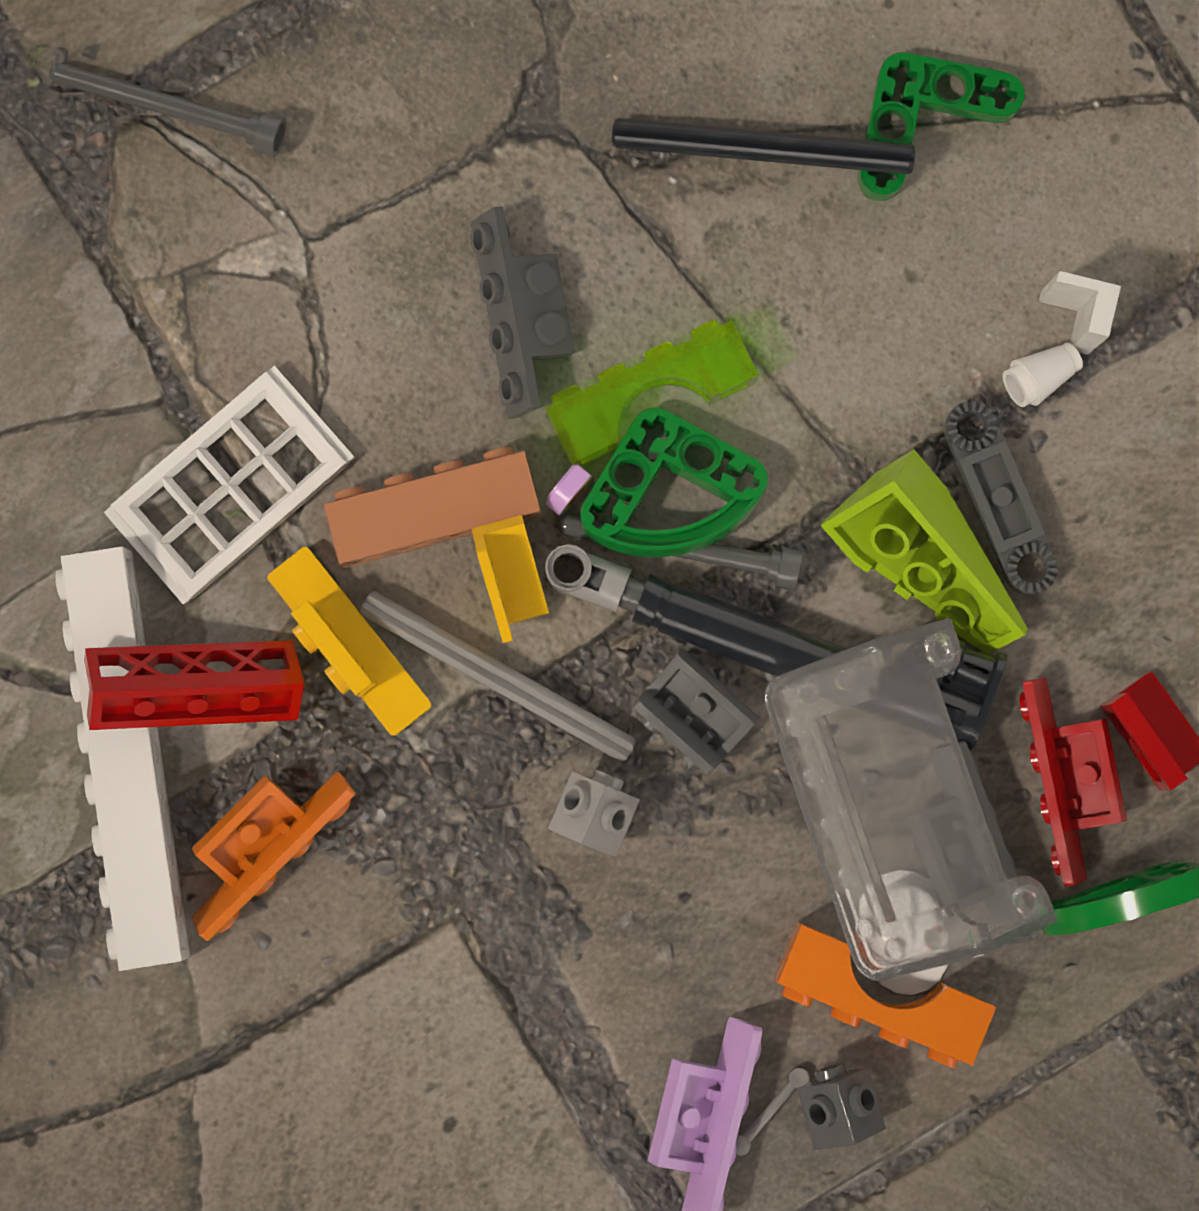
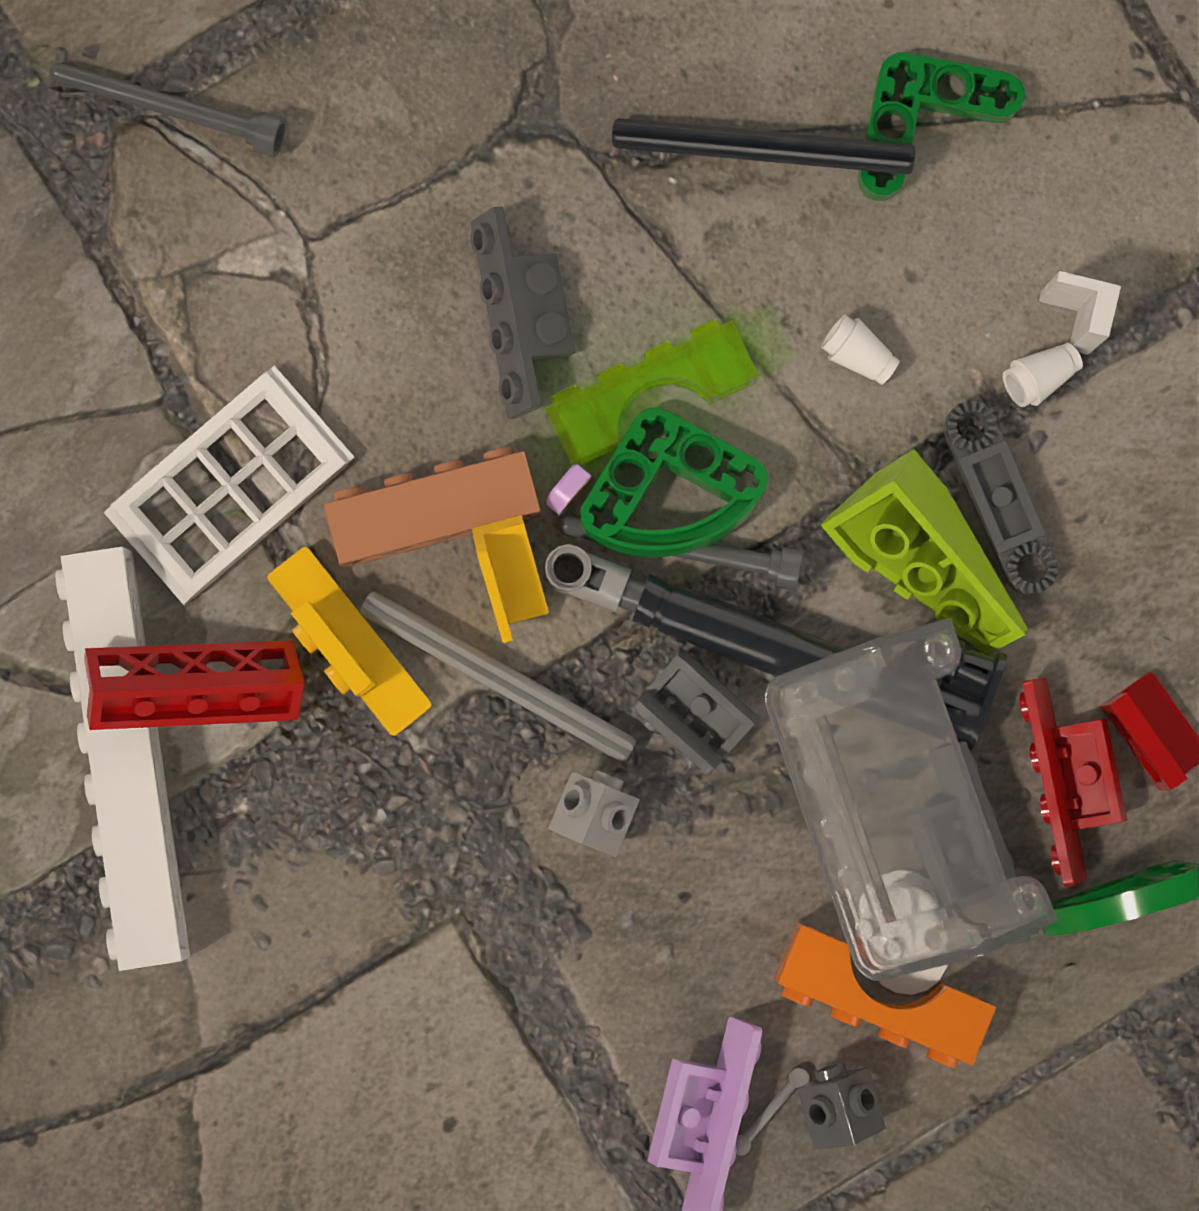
(258, 840): orange bracket -> none
(858, 349): none -> white cone

